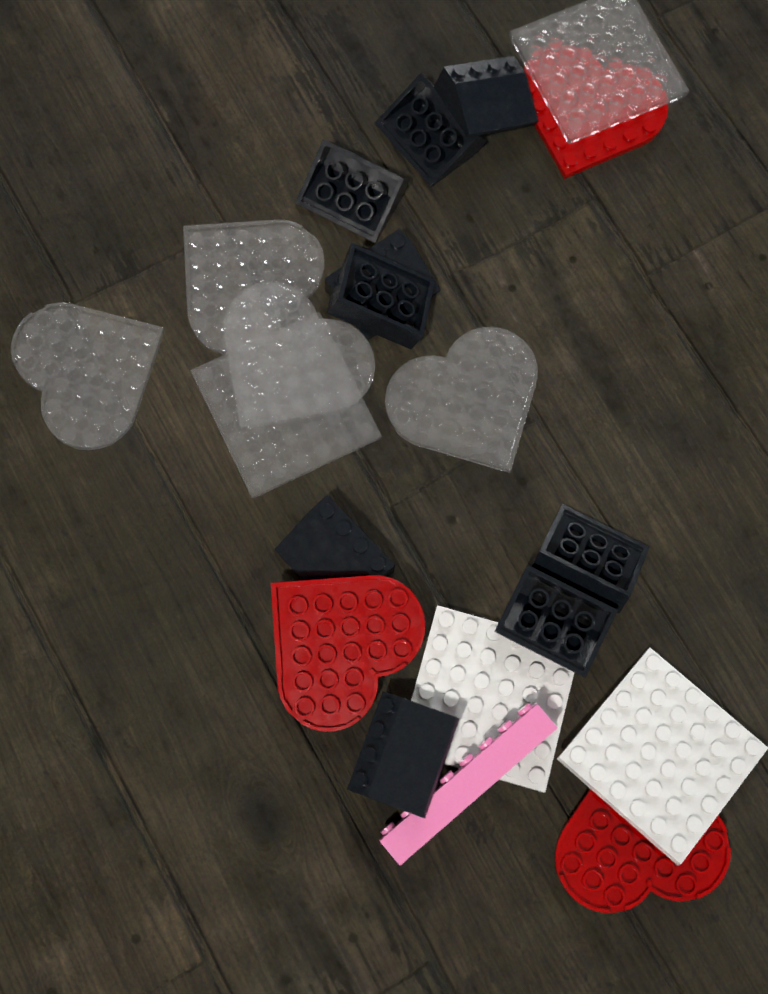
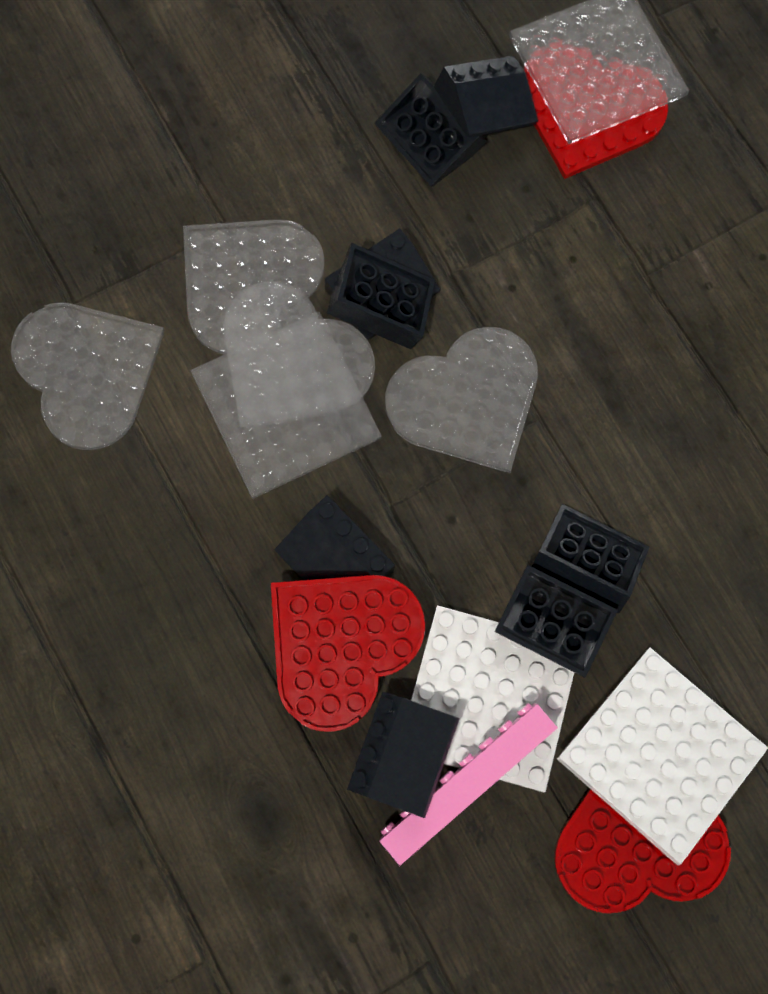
(351, 191): black slope -> none

